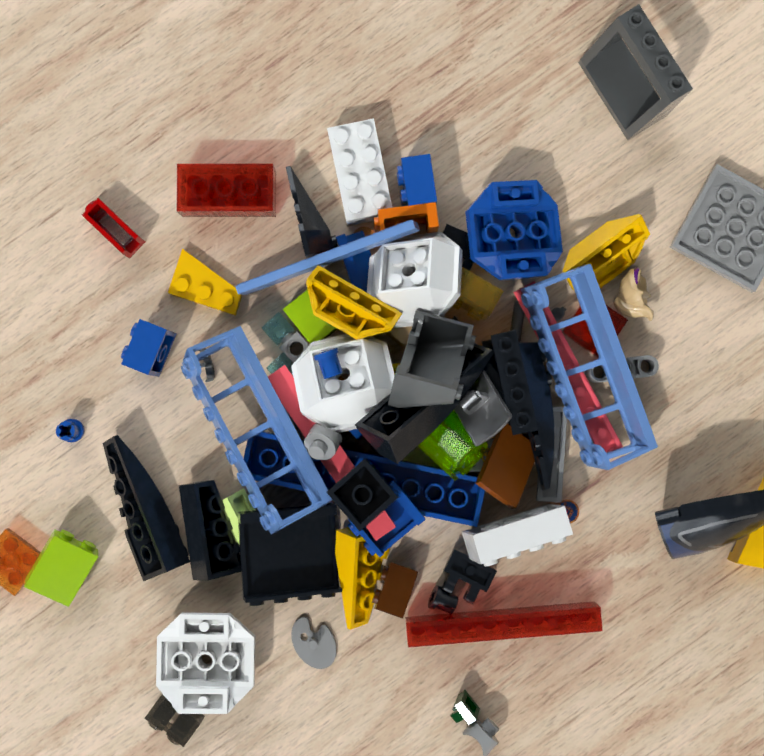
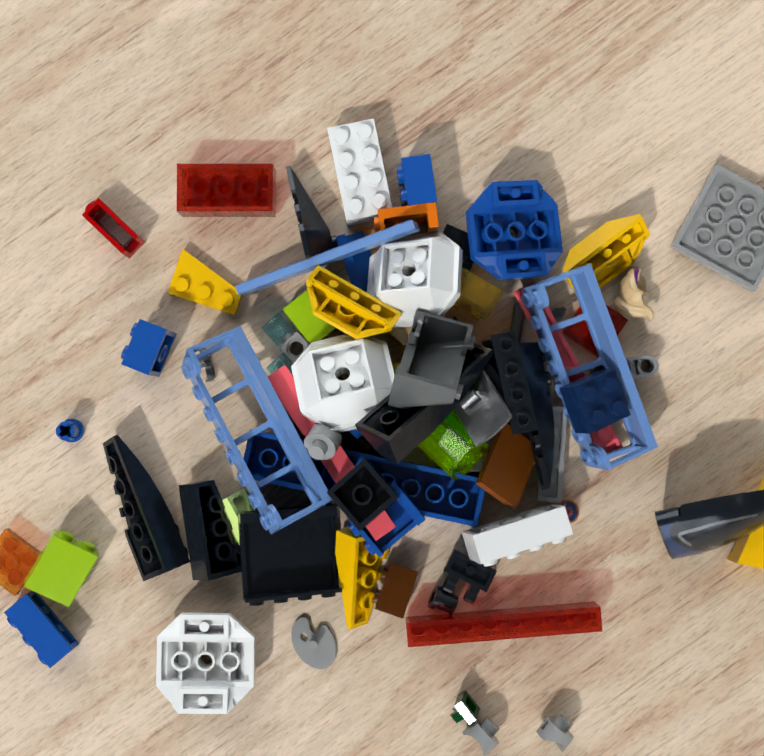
(41, 628): none -> blue brick
(181, 729): clear smoke piece -> none
(329, 363): blue bush -> none
(556, 730): none -> light grey piece
(595, 401): none -> dark blue brick
(621, 79): dark grey windscreen -> none

